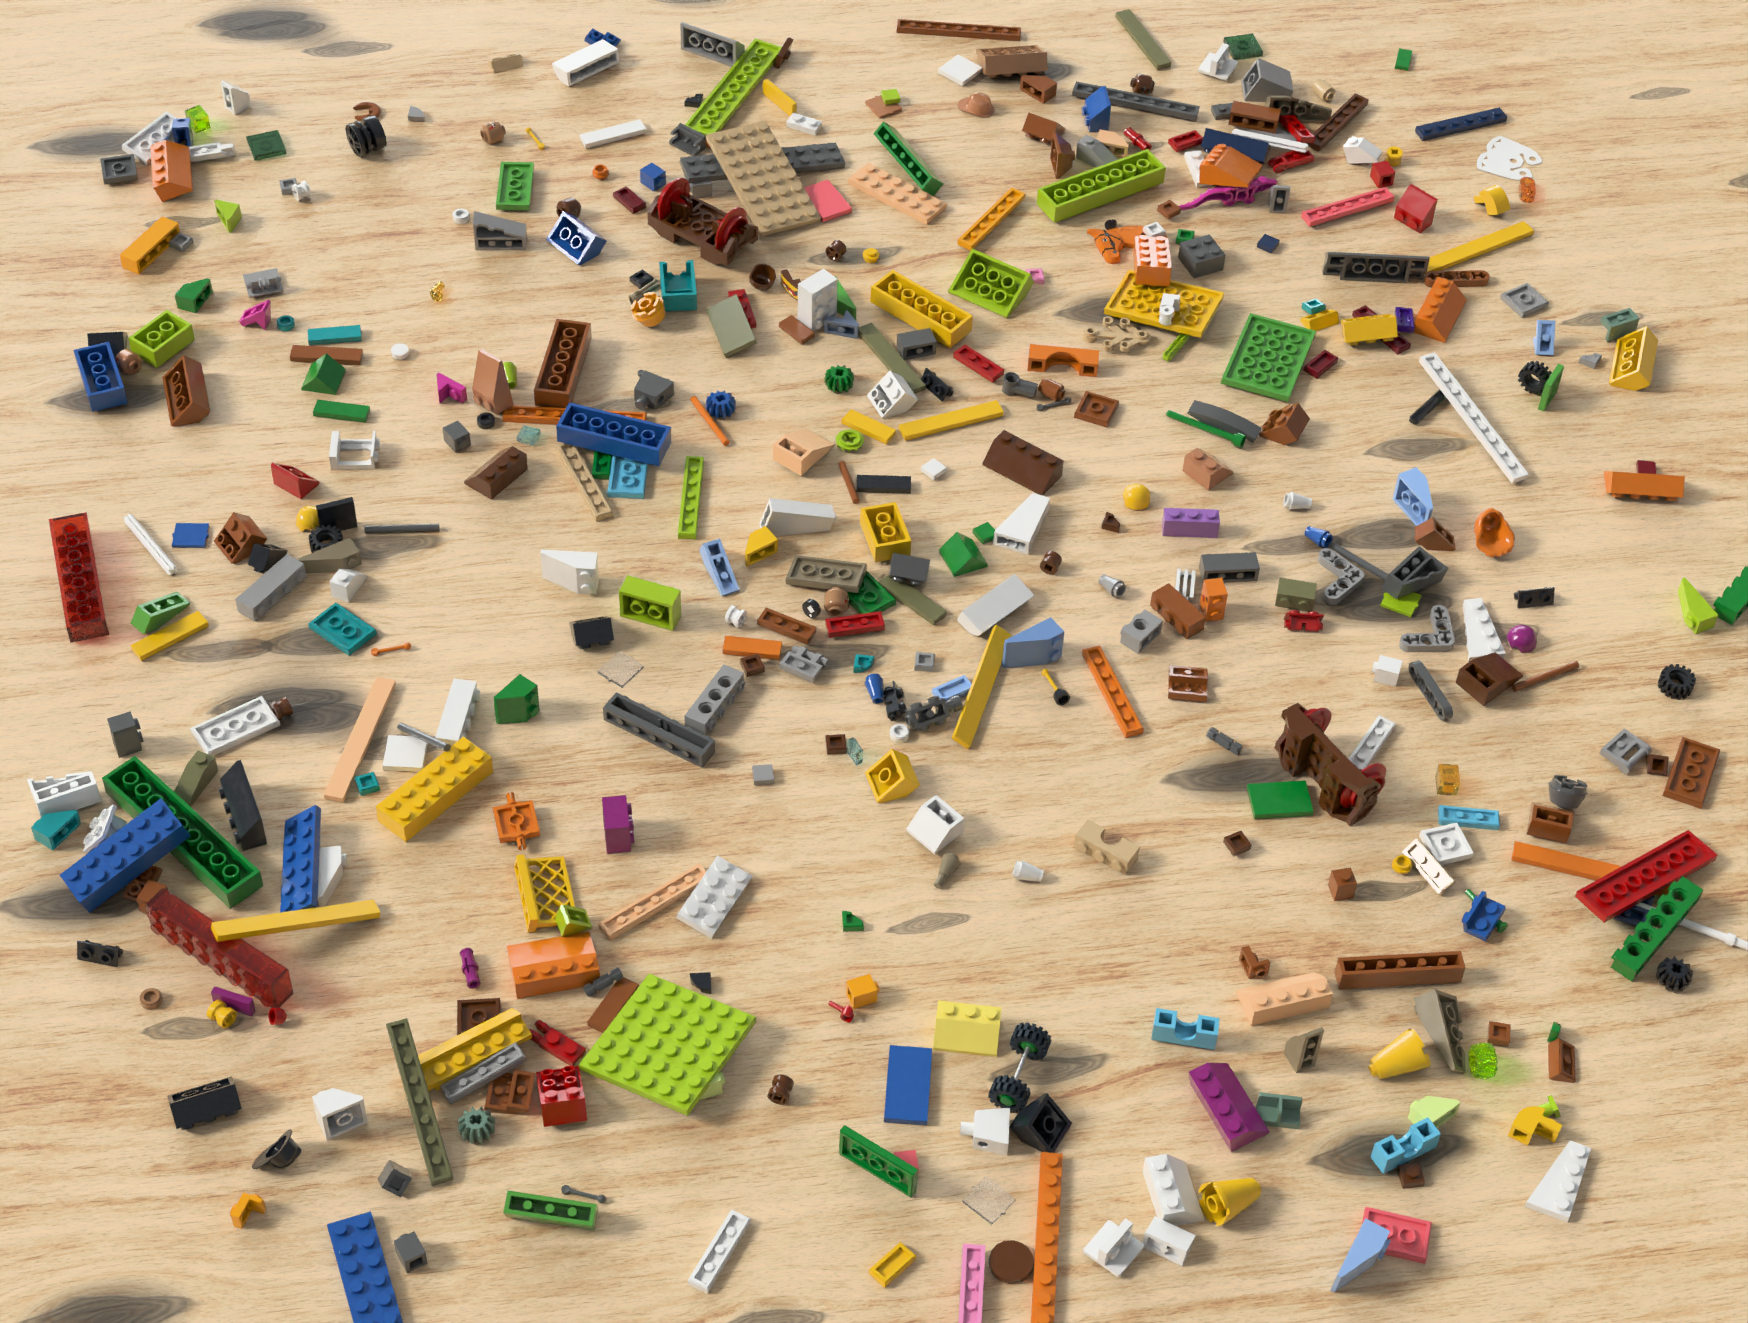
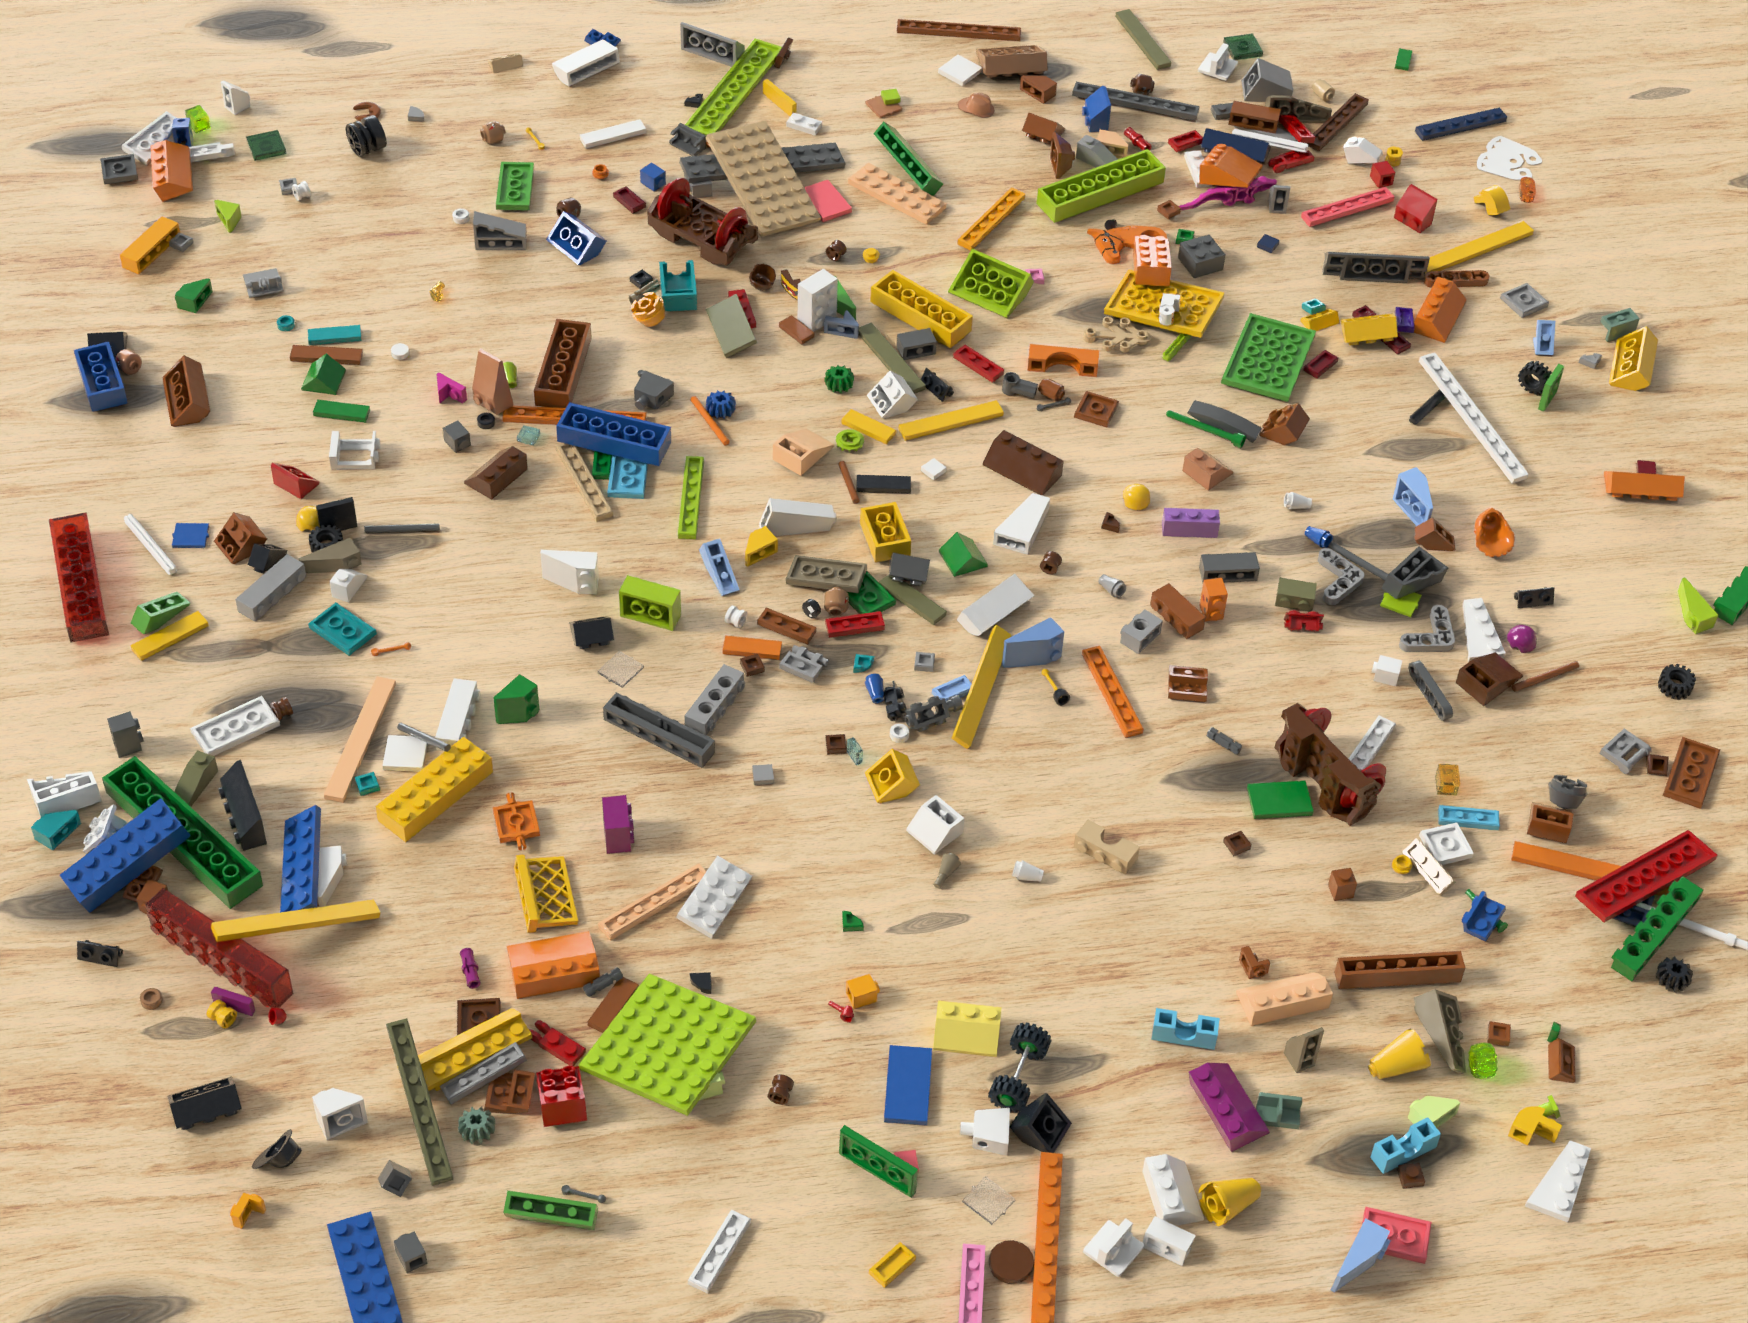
(161, 338): lime brick -> none
(259, 313): dark pink slope -> none
(572, 920): lime slope -> none
(984, 532): green tile -> none
(1154, 230): white tile -> none
(1186, 575): white tile -> none

